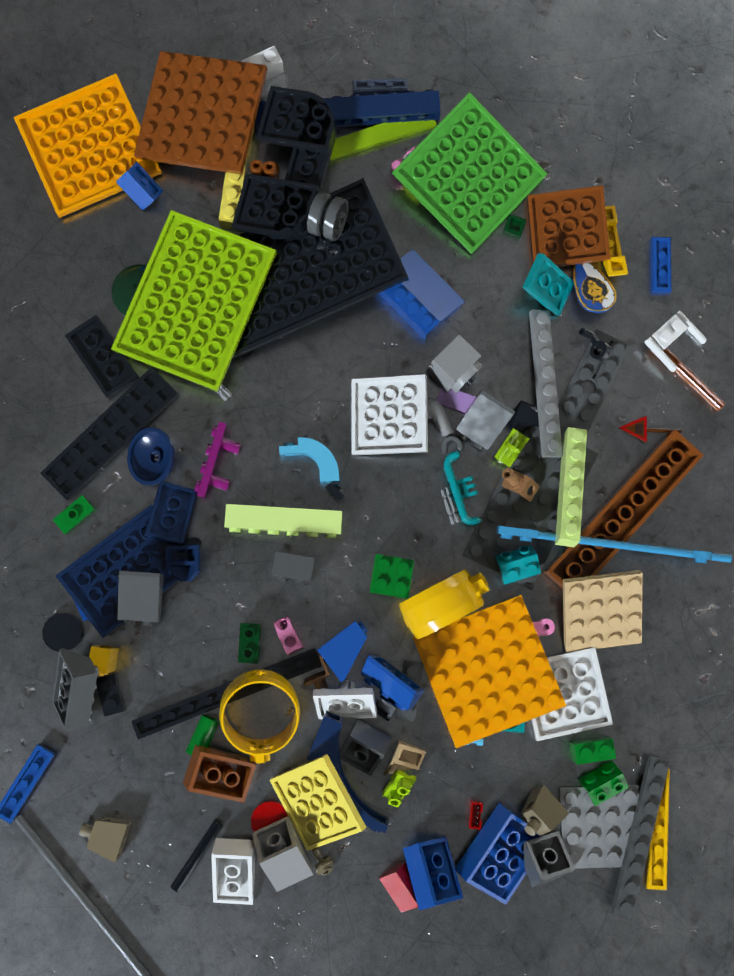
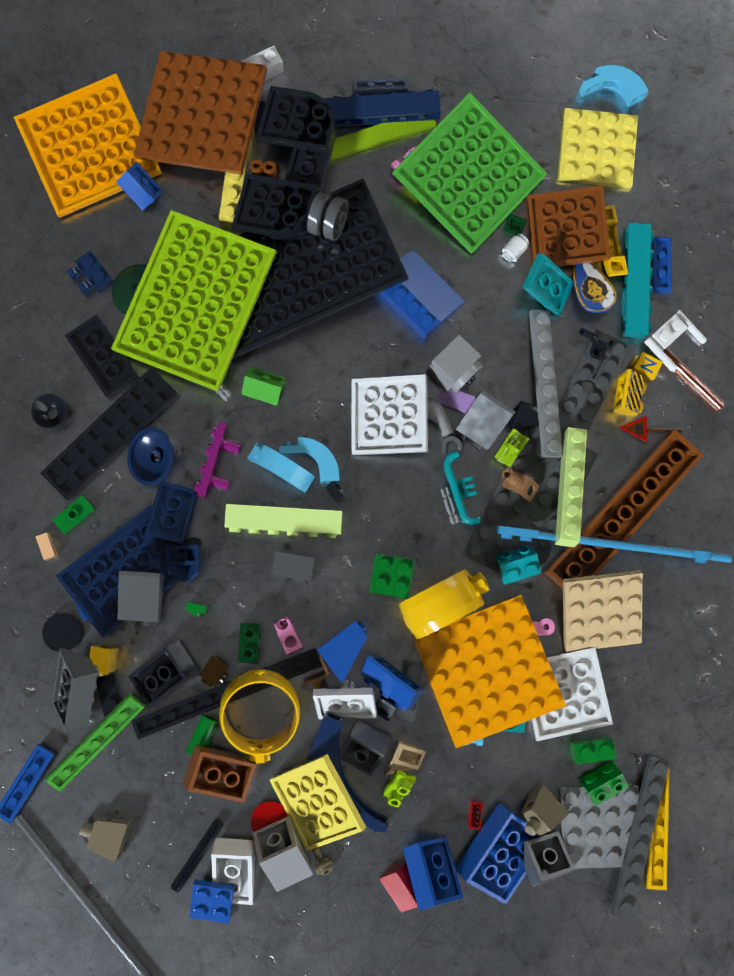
(41, 407): none -> black piece
(46, 546): none -> light nougat piece
(94, 272): none -> dark blue plate
(94, 742): none -> bright green tile
(163, 674): none -> black slope
(196, 609): none -> green plate
(211, 901): none -> blue plate
(214, 671): none -> dark brown brick
(263, 385): none -> bright green panel
(281, 466): none -> medium azure arch
(515, 248): none -> white brick
(598, 148): none -> light yellow plate
(618, 78): none -> medium azure arch
(629, 393): none -> slope
(636, 283): none -> teal brick
(646, 366): none -> yellow brick

